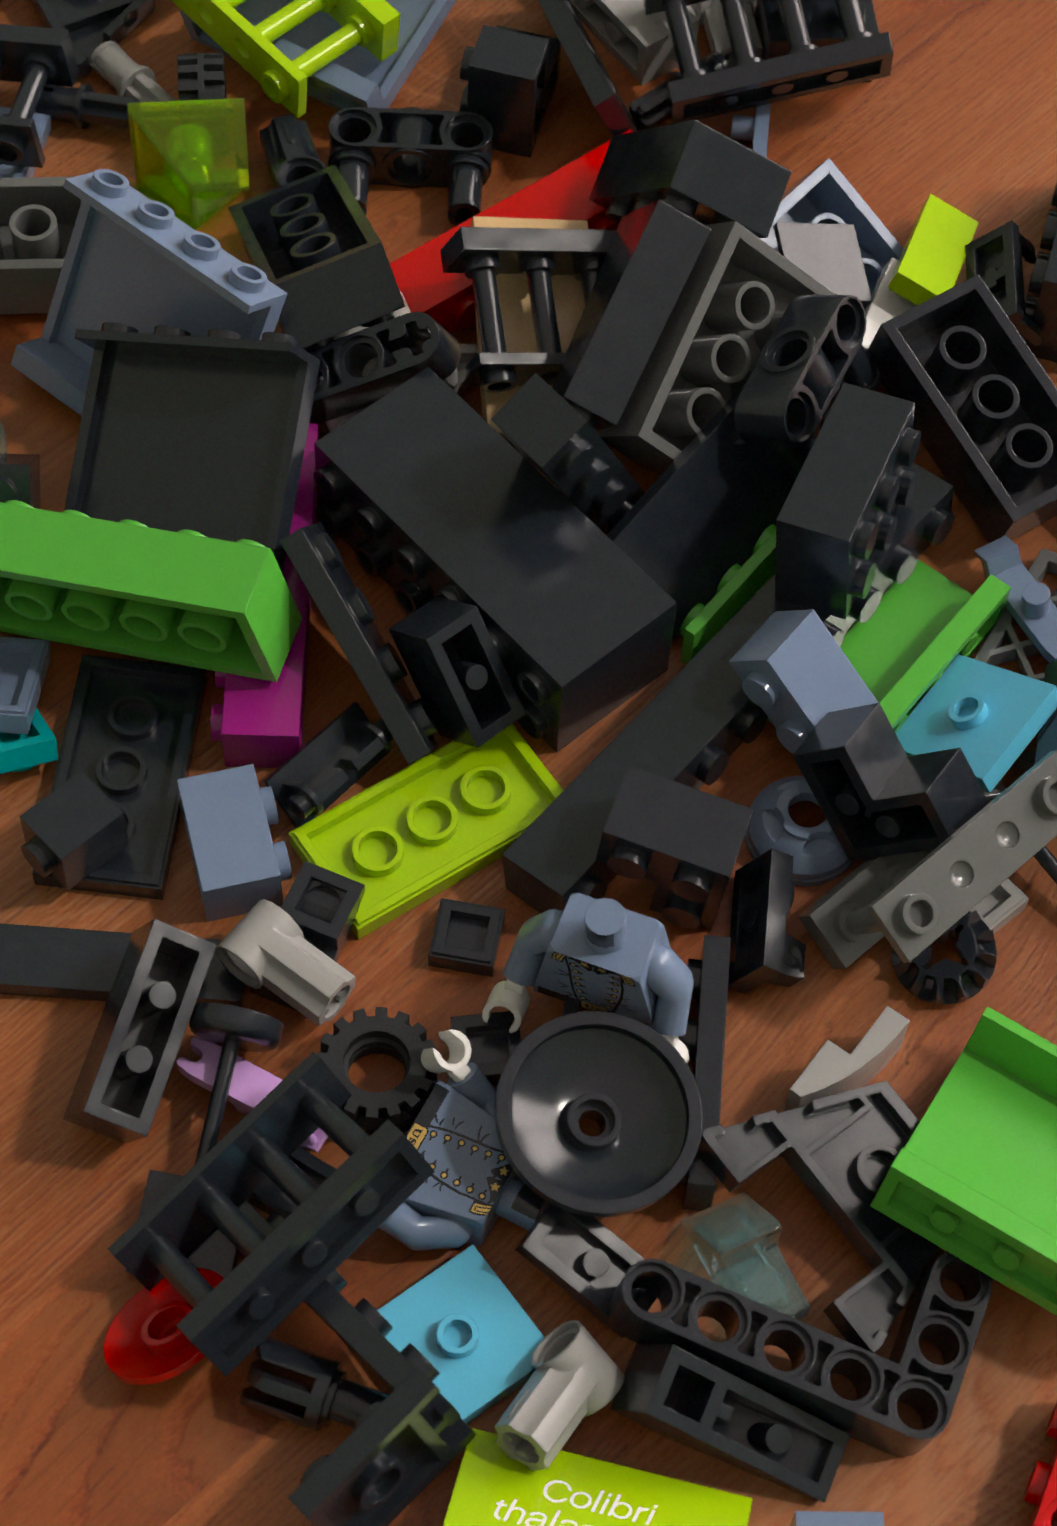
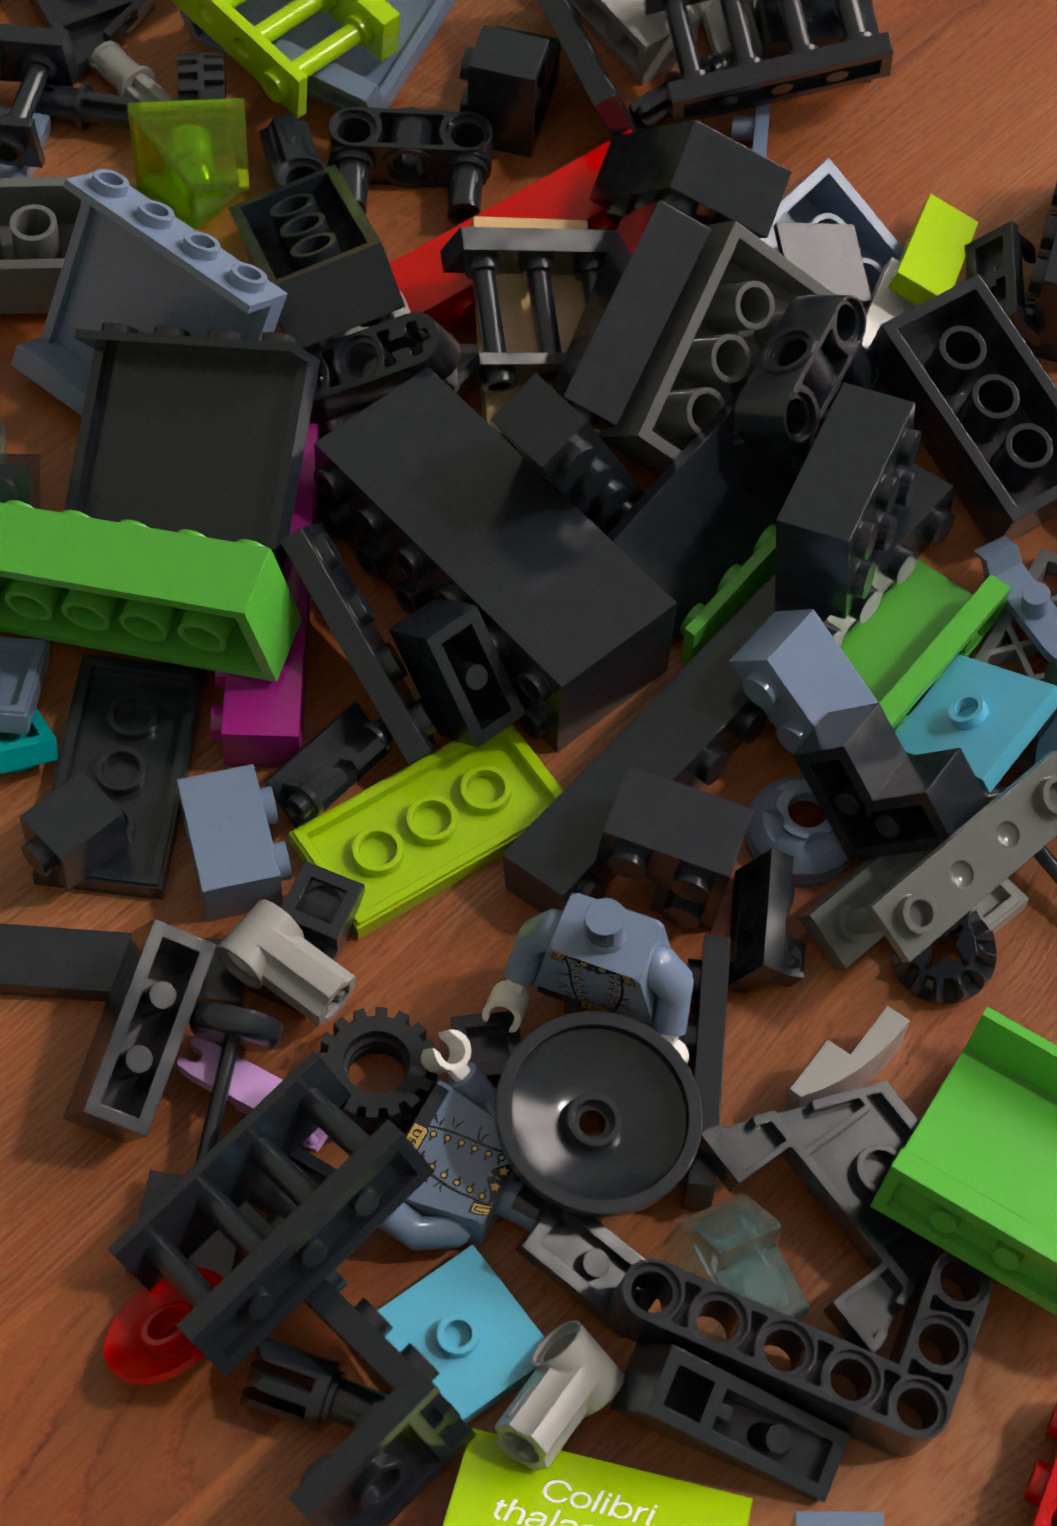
(466, 937): black tile -> none

